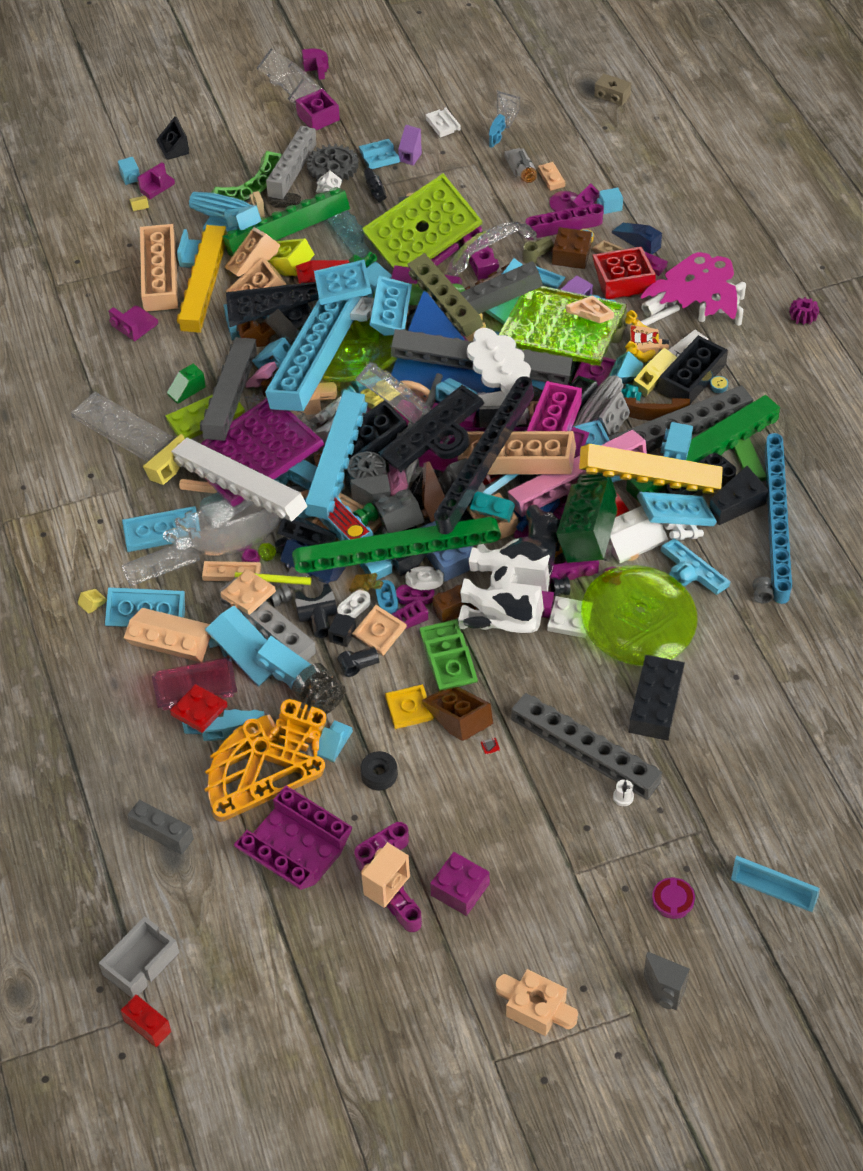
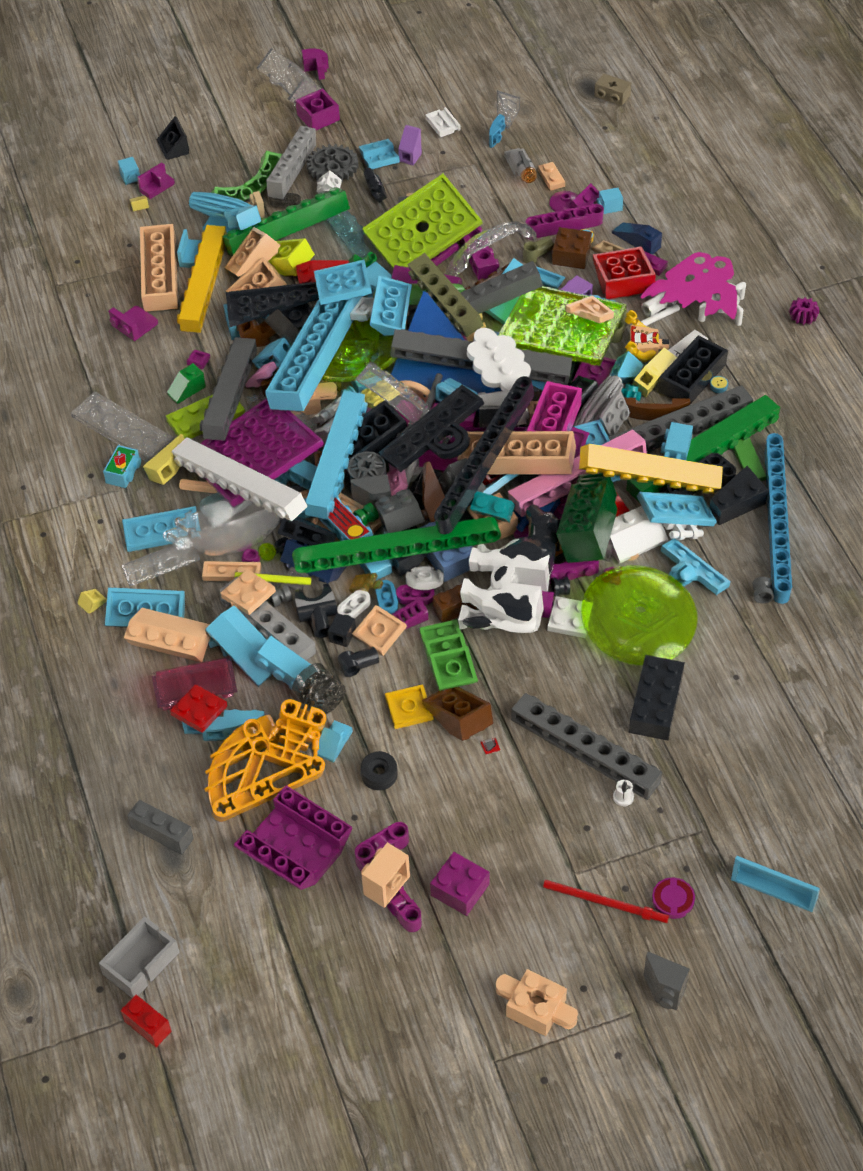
(122, 466): none -> brick
(199, 358): none -> magenta tile
(647, 913): none -> red bar

